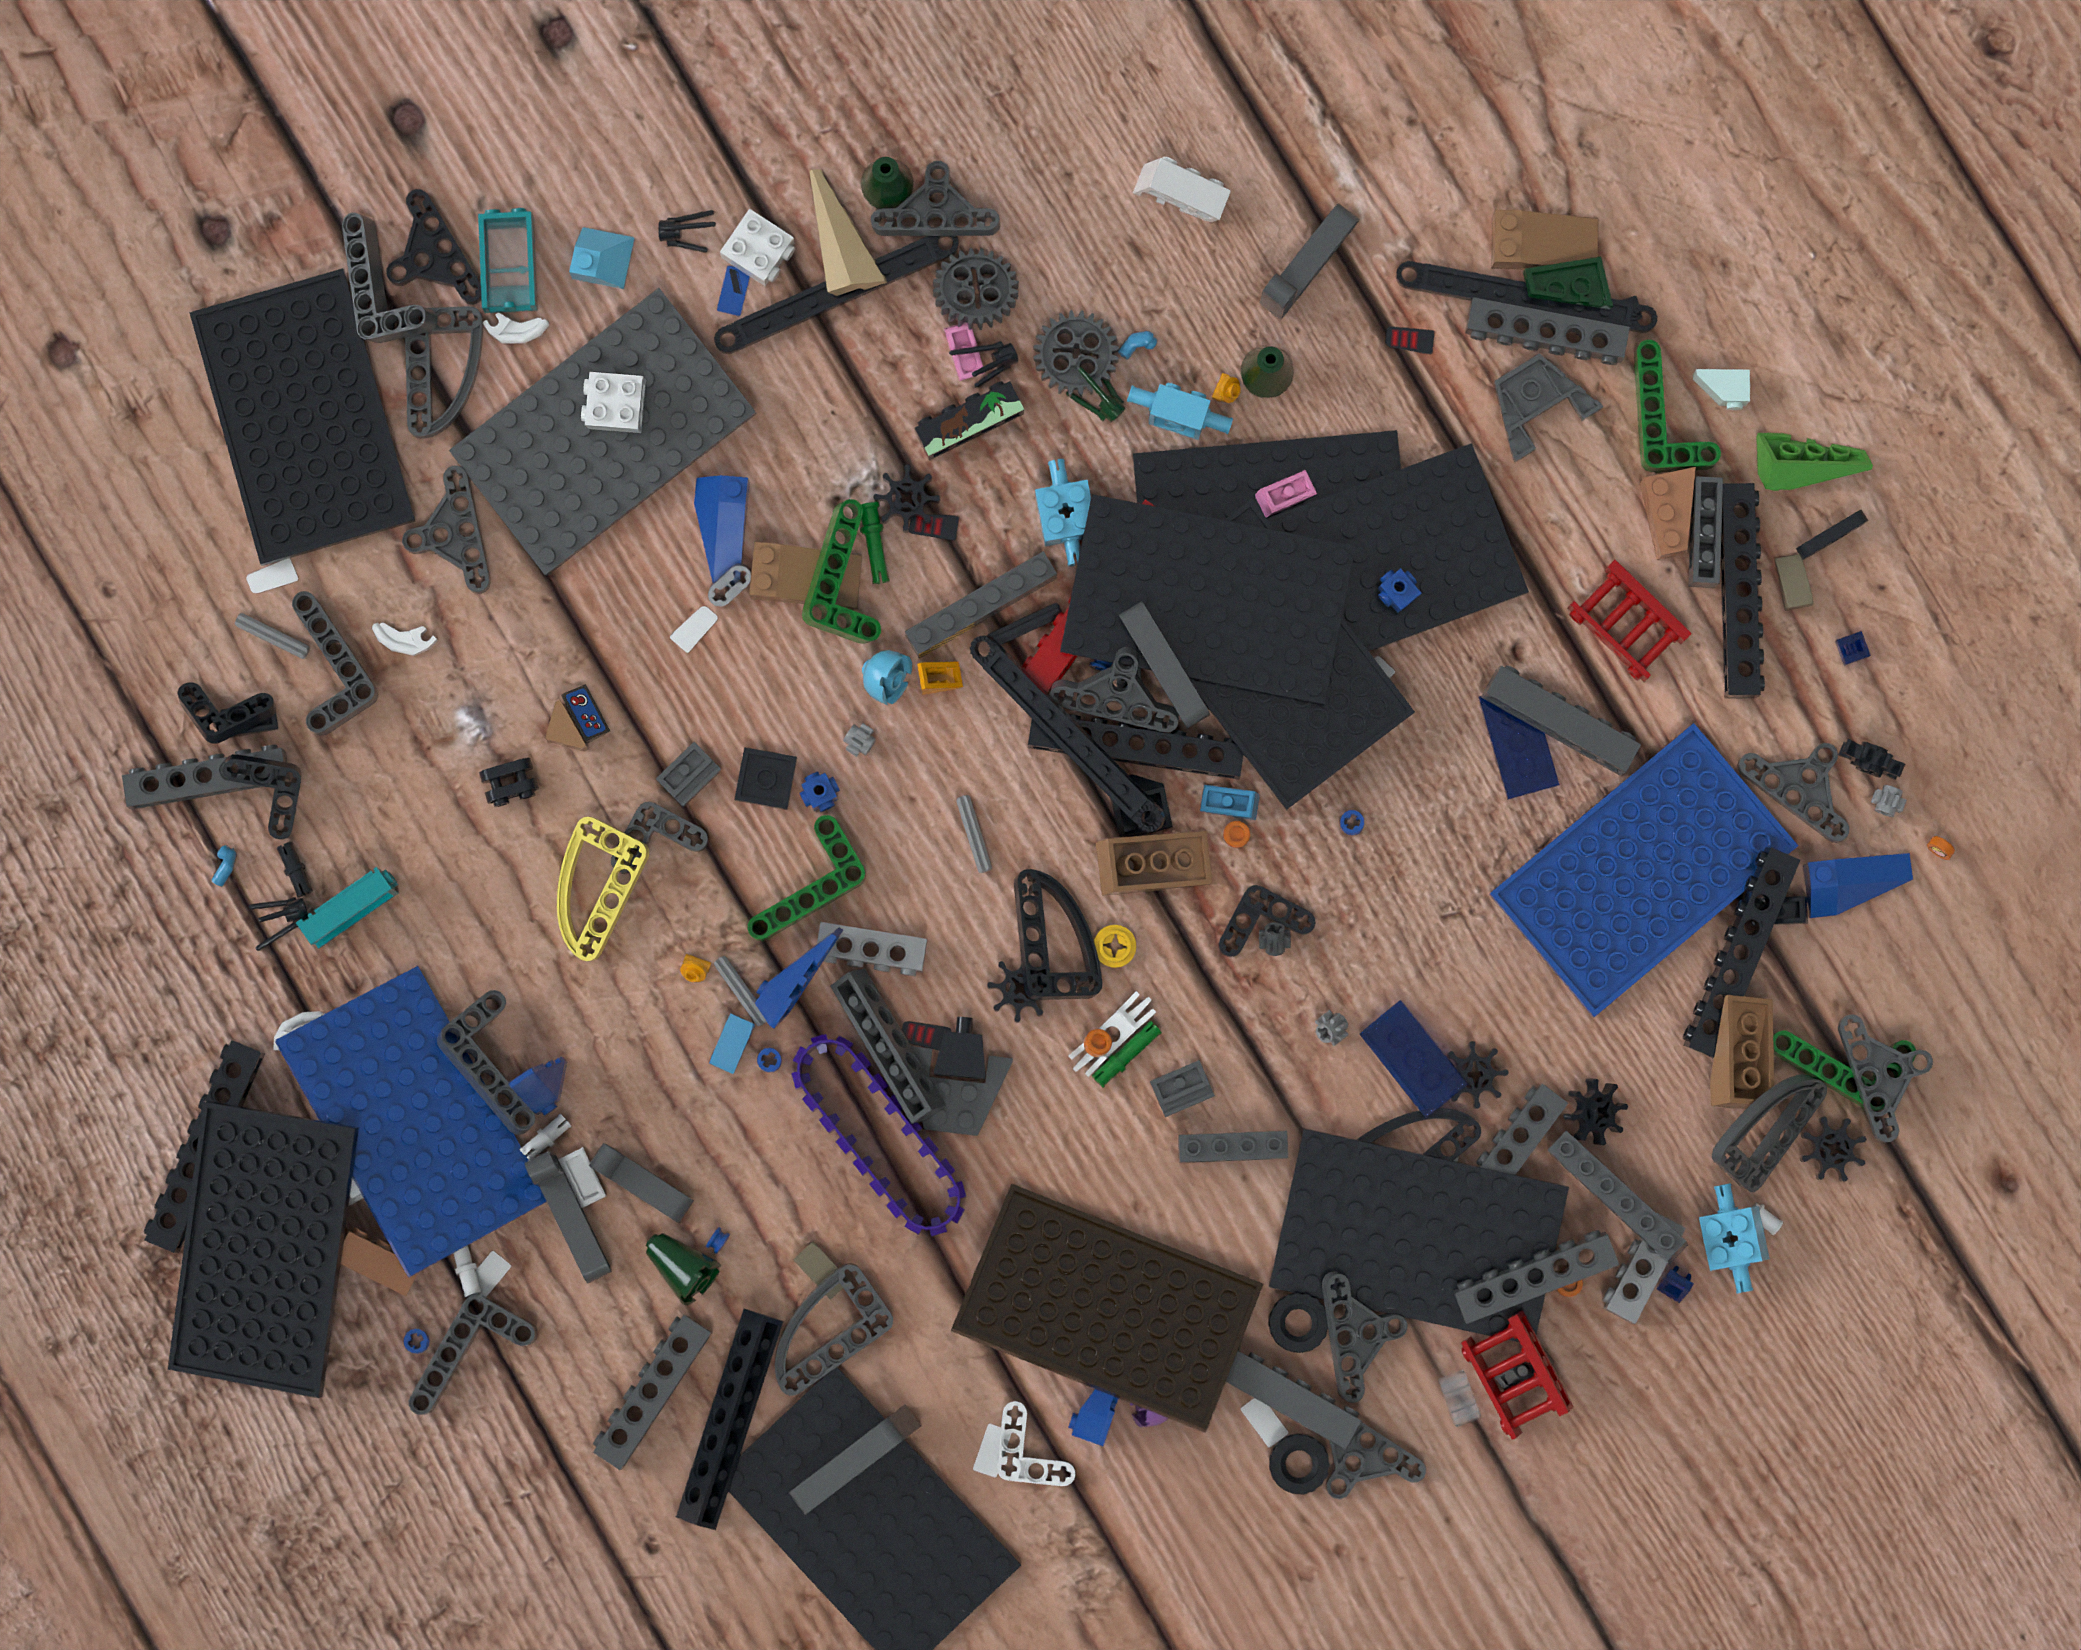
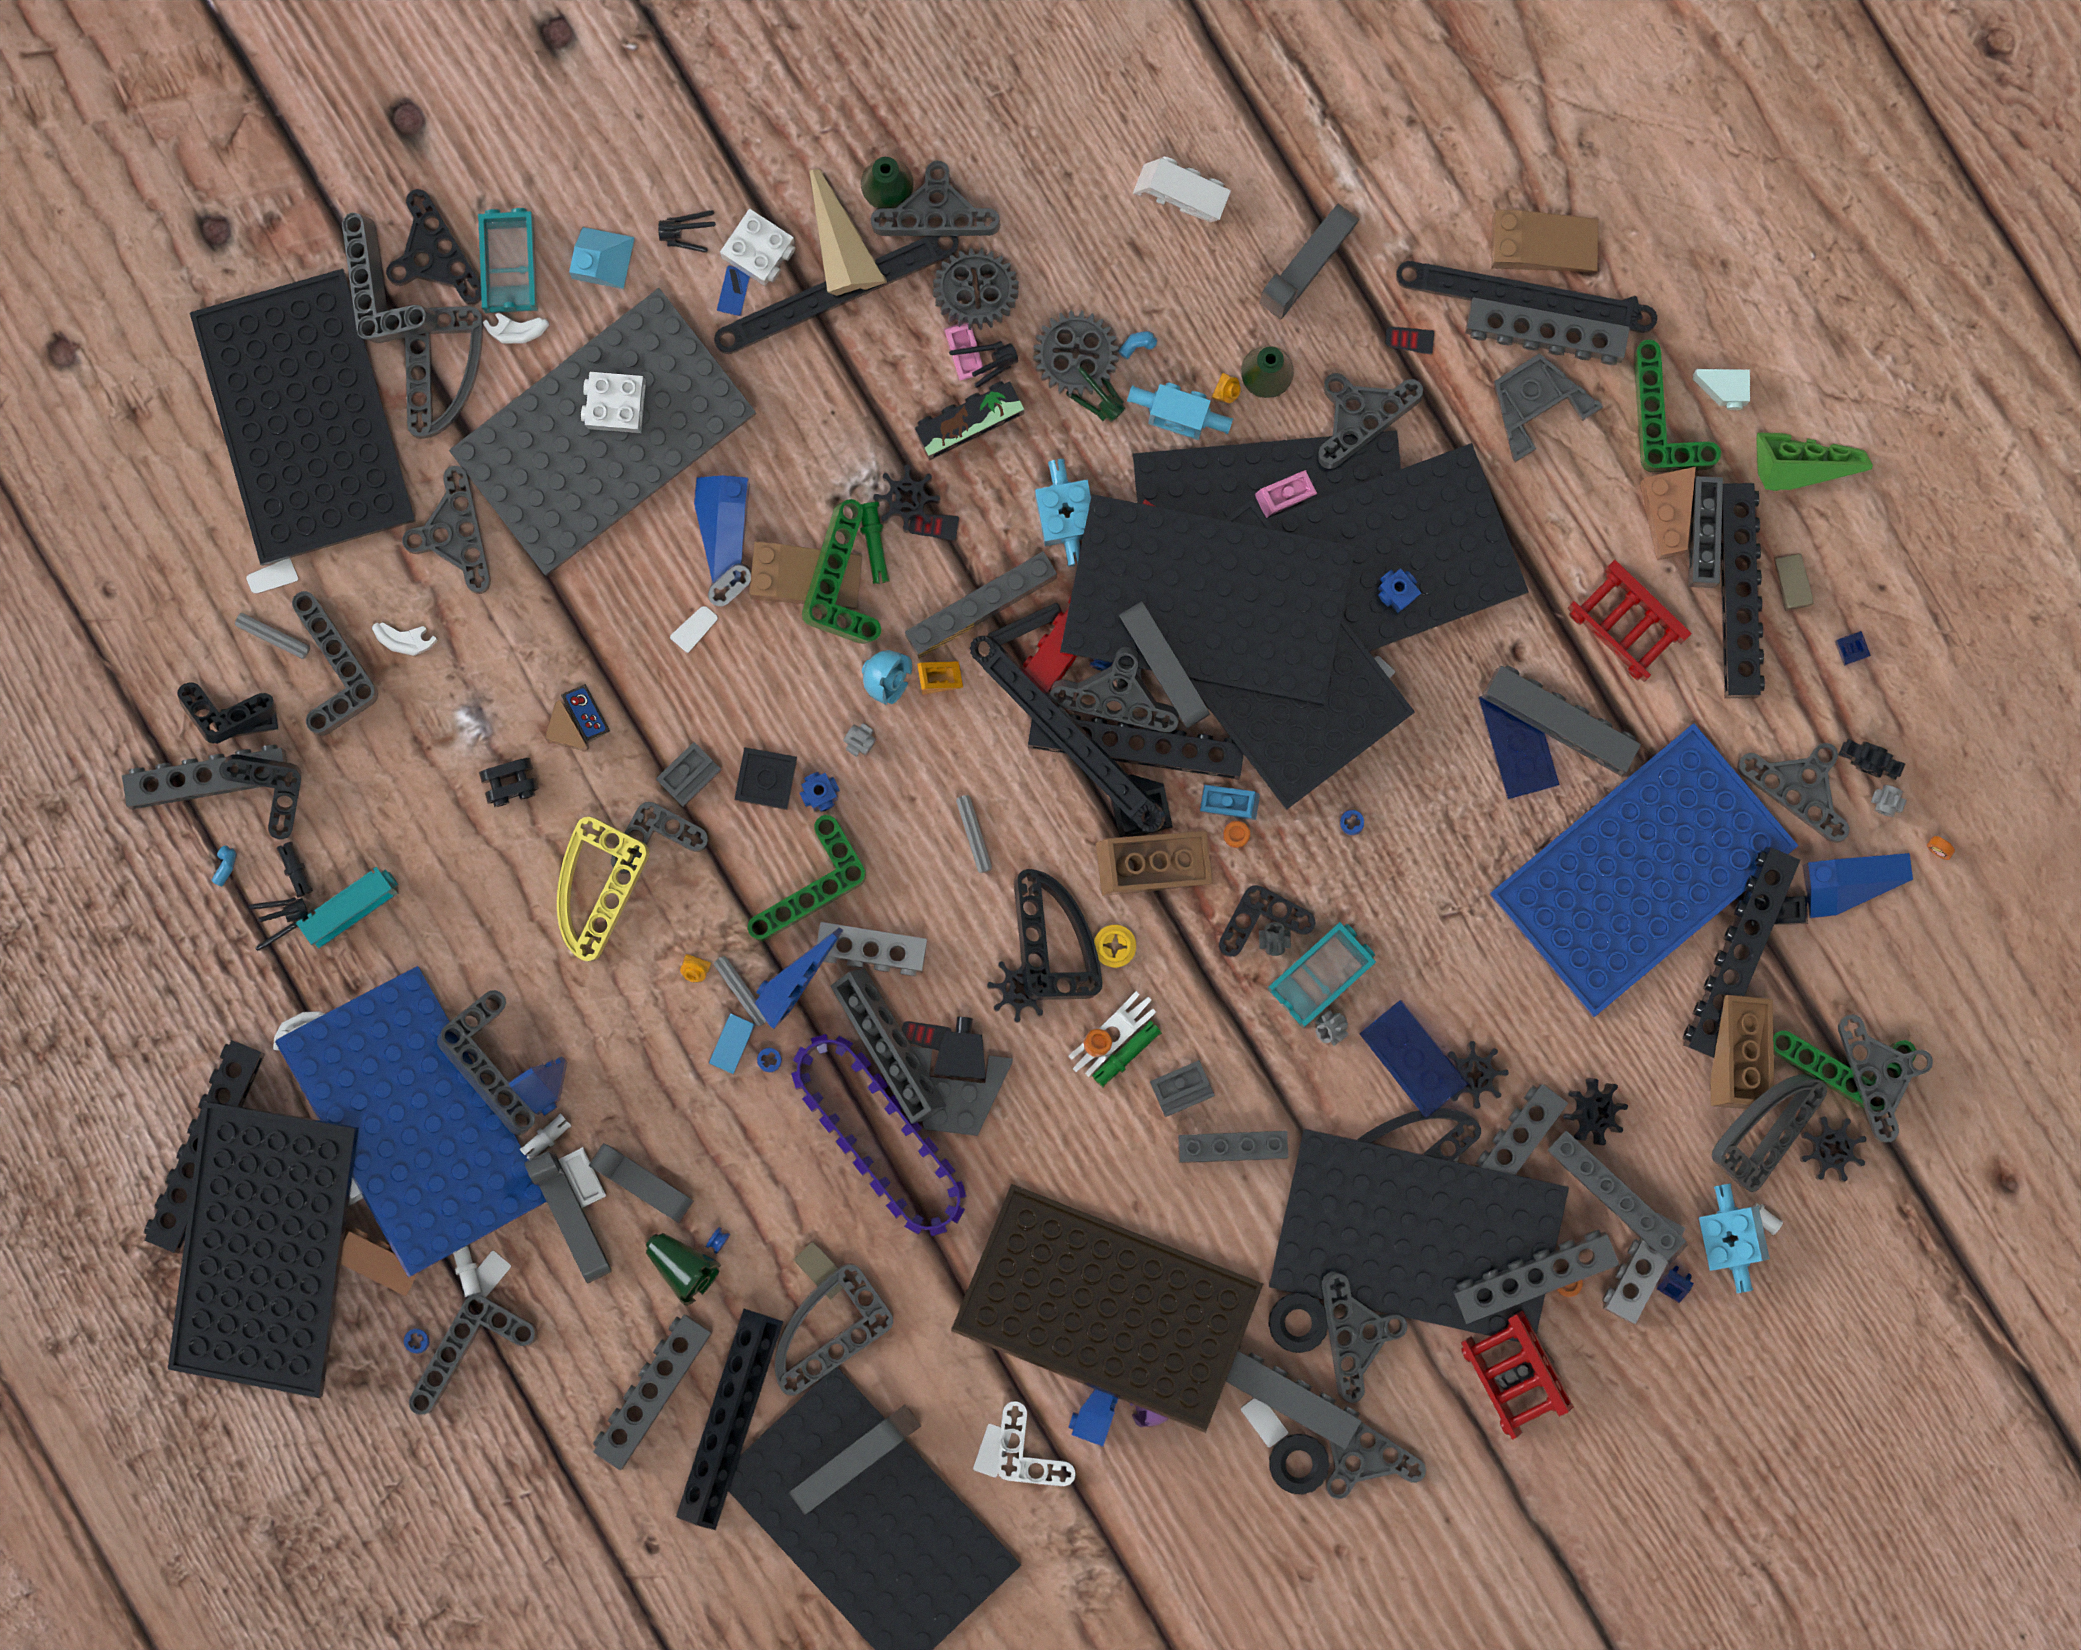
(1322, 974): none -> clear door
(1372, 405): none -> dark grey beam
(1459, 1398): clear axle -> none
(1570, 282): dark green wing -> none
(1832, 534): black beam -> none

